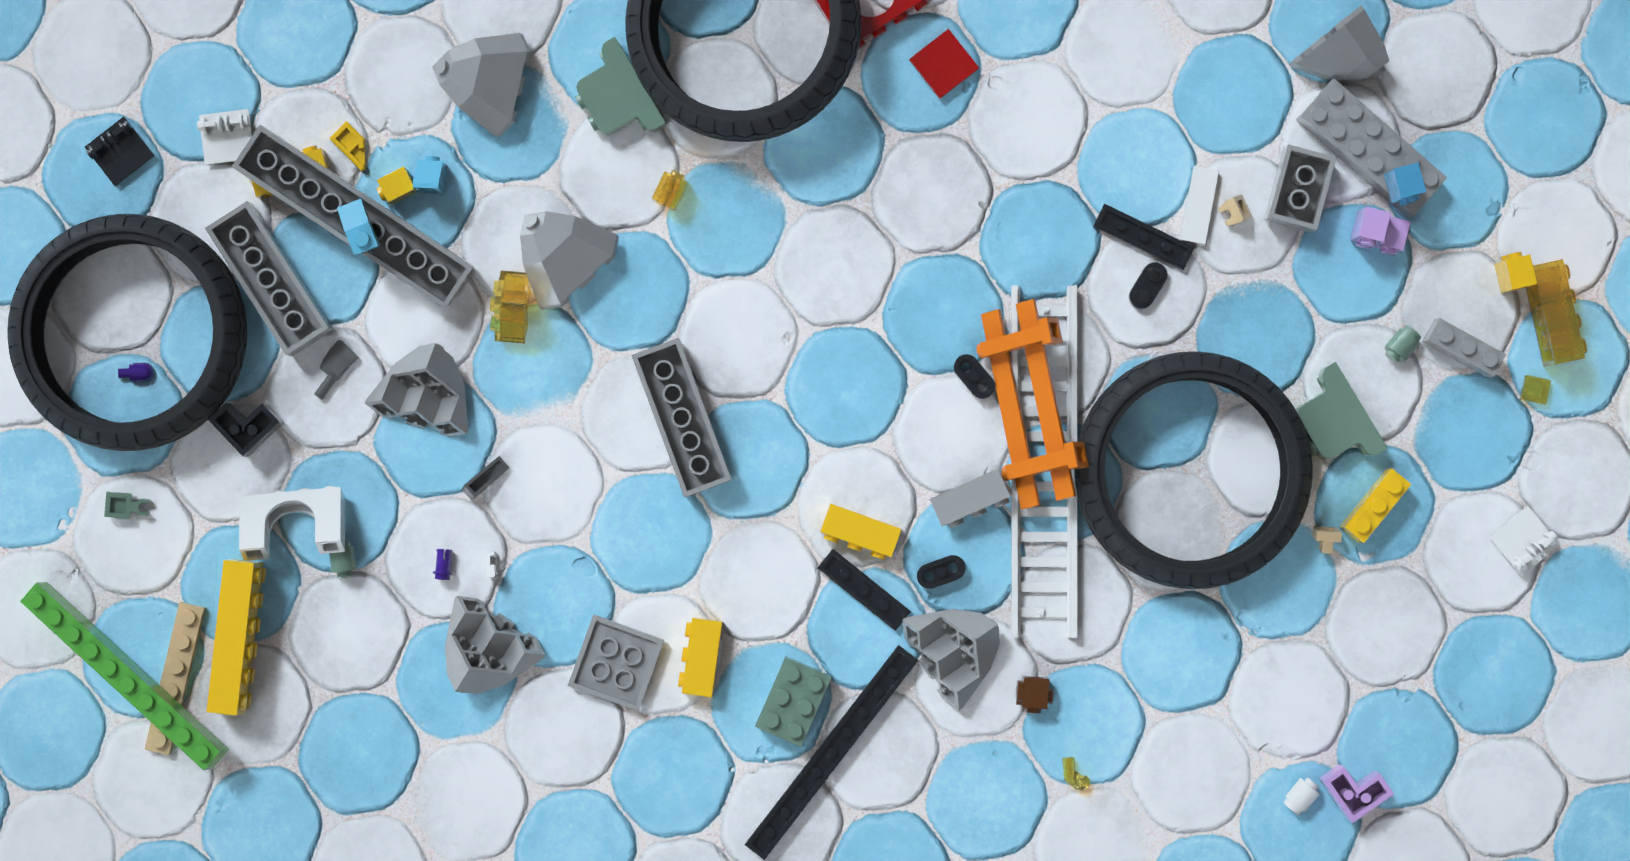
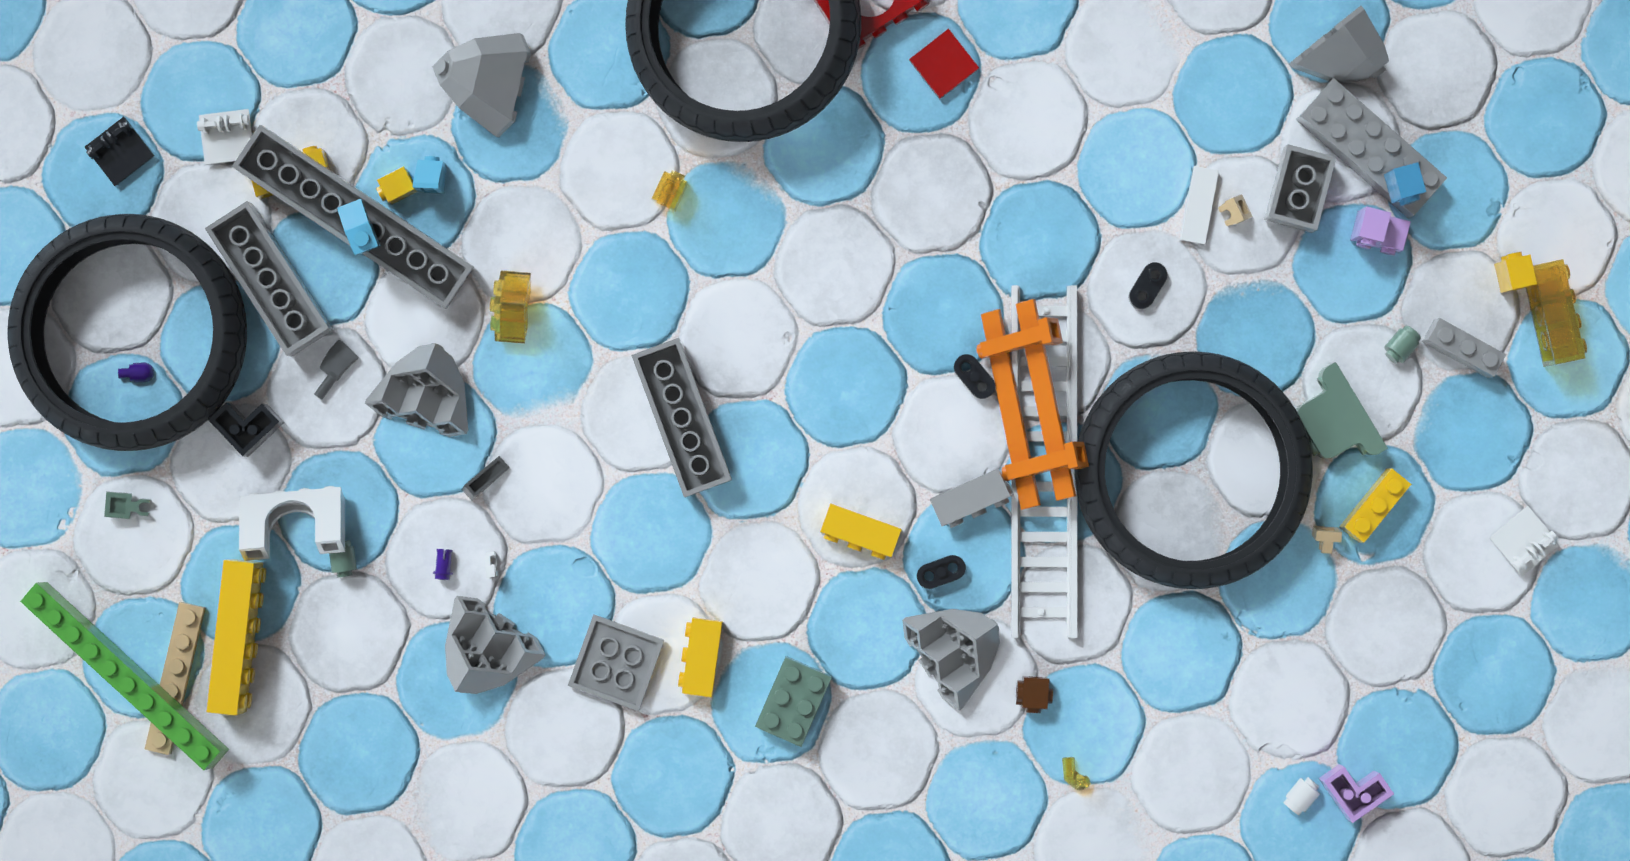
(351, 144): yellow tile -> none
(562, 254): light grey brick -> none
(616, 94): sand green brick -> none
(831, 752): black plate -> none
(864, 589): black tile -> none
(1143, 236): black tile -> none
(1535, 389): clear yellow tile -> none

